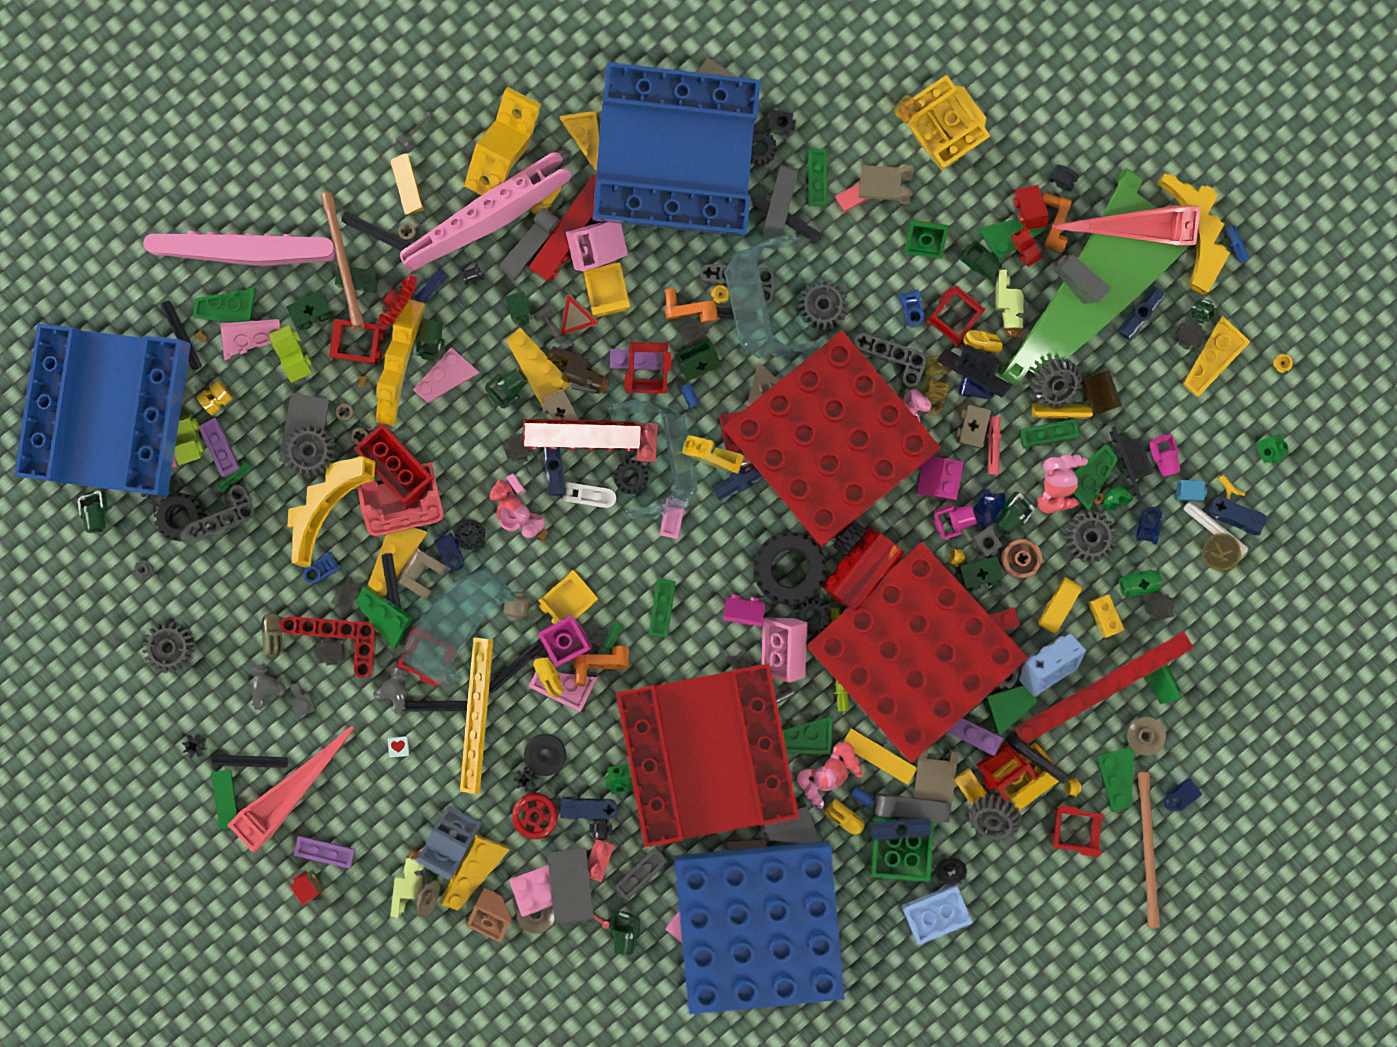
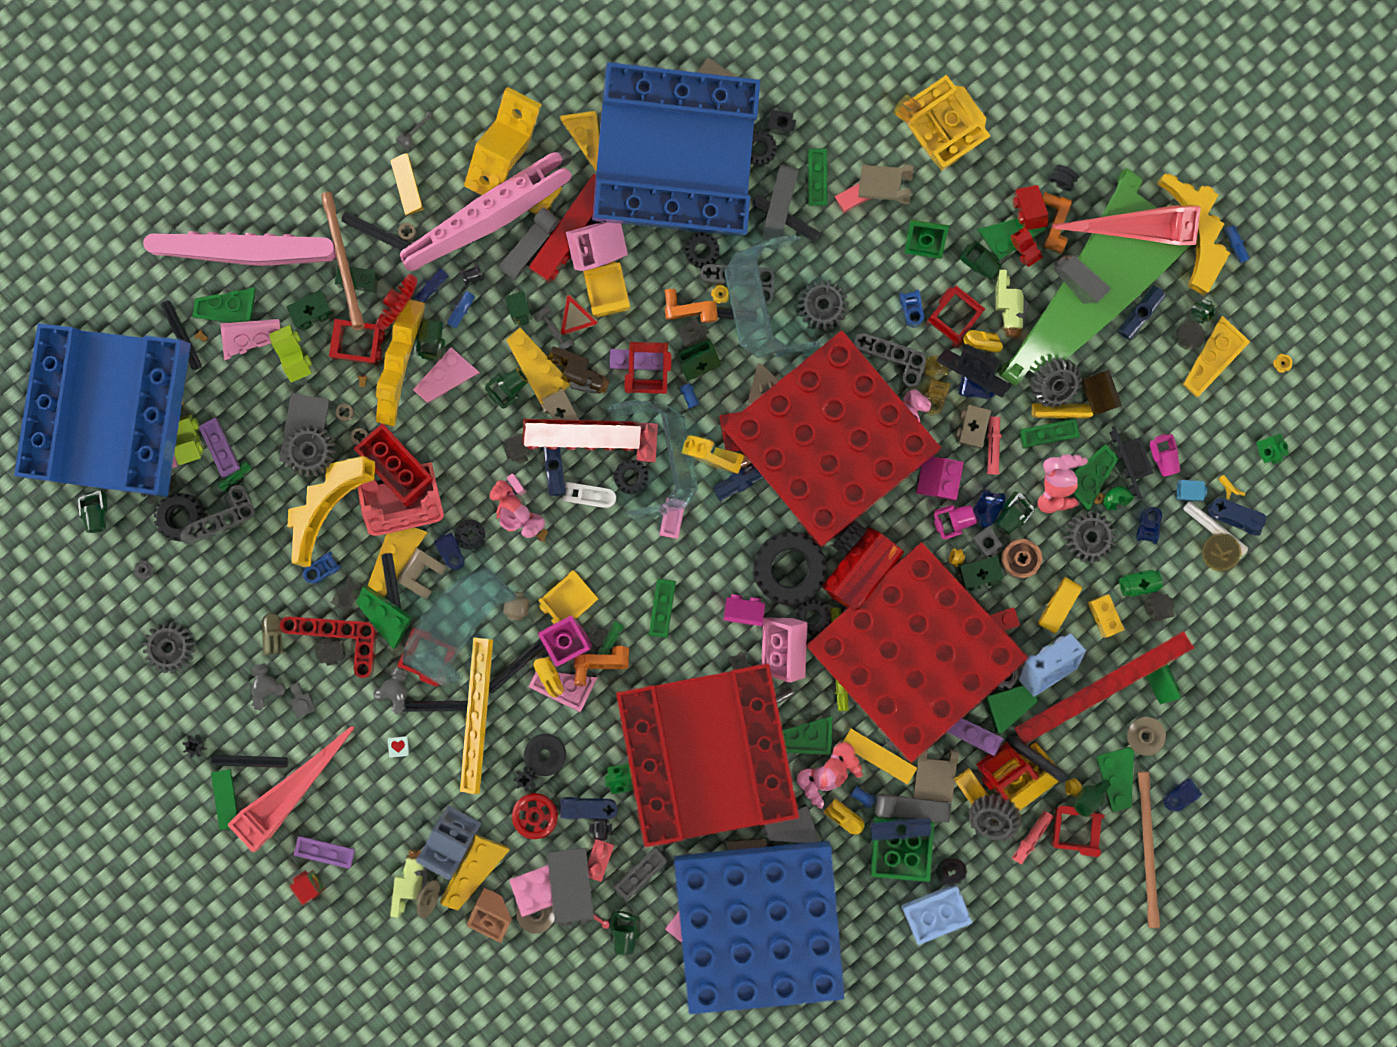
(214, 397): yellow wheel -> none
(461, 309): none -> blue axle
(702, 239): none -> black tyre
(1027, 845): none -> coral pin
(1091, 798): none -> dark green piece

